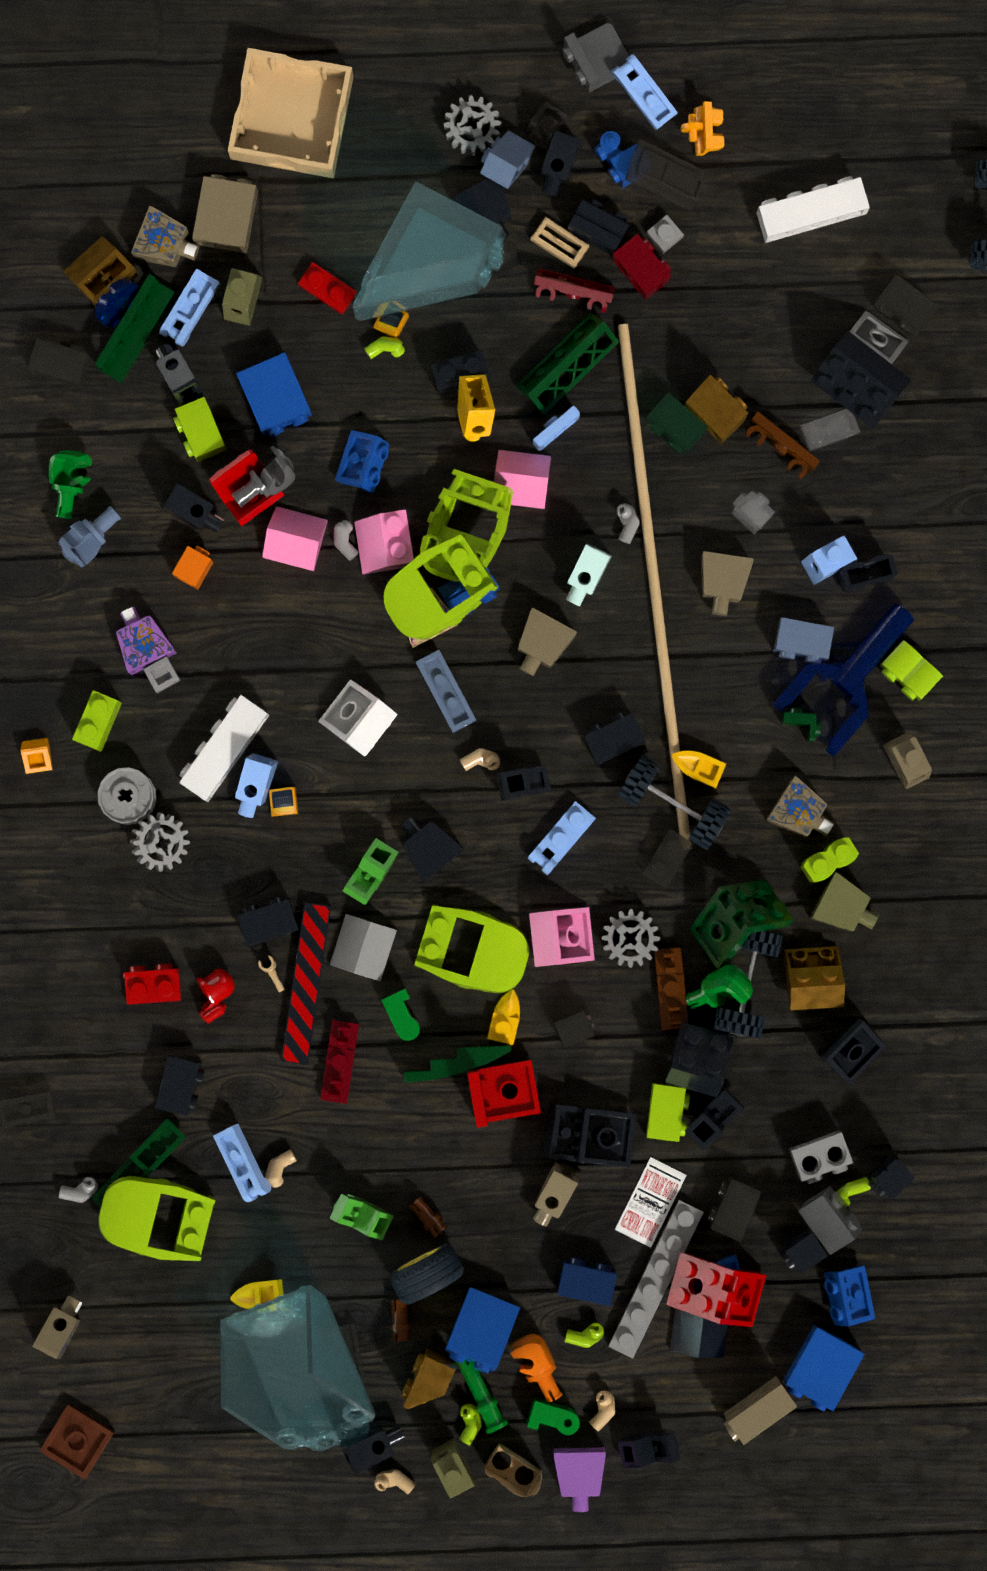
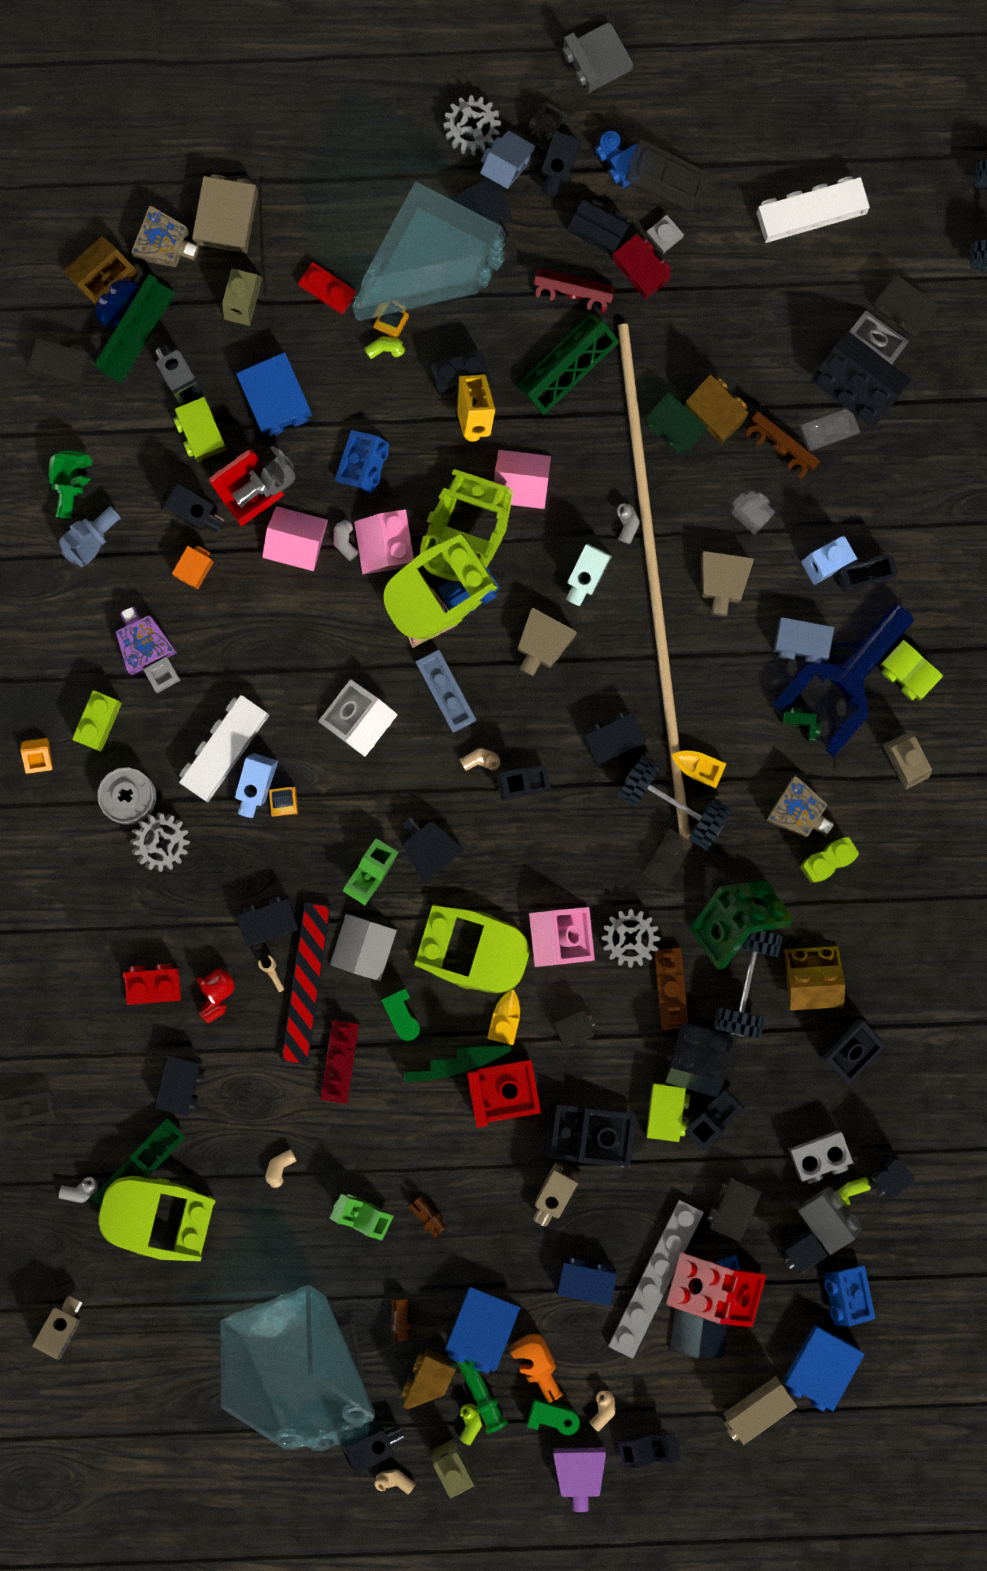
(77, 1441): copper tile -> none
(189, 307): light blue plate -> none
(242, 1163): light blue plate -> none
(257, 1293): yellow plate -> none
(290, 113): tan tile -> none
(426, 1274): black wheel -> none
(510, 1482): tan piece -> none
(555, 252): tan tile -> none
(555, 427): light blue plate -> none
(562, 837): light blue plate -> none
(587, 1337): lime arm -> none
(644, 92): light blue plate -> none
(650, 1202): white sticker -> none
(701, 128): light orange hips -> none
(721, 984): green piece -> none
(843, 905): olive torso -> none

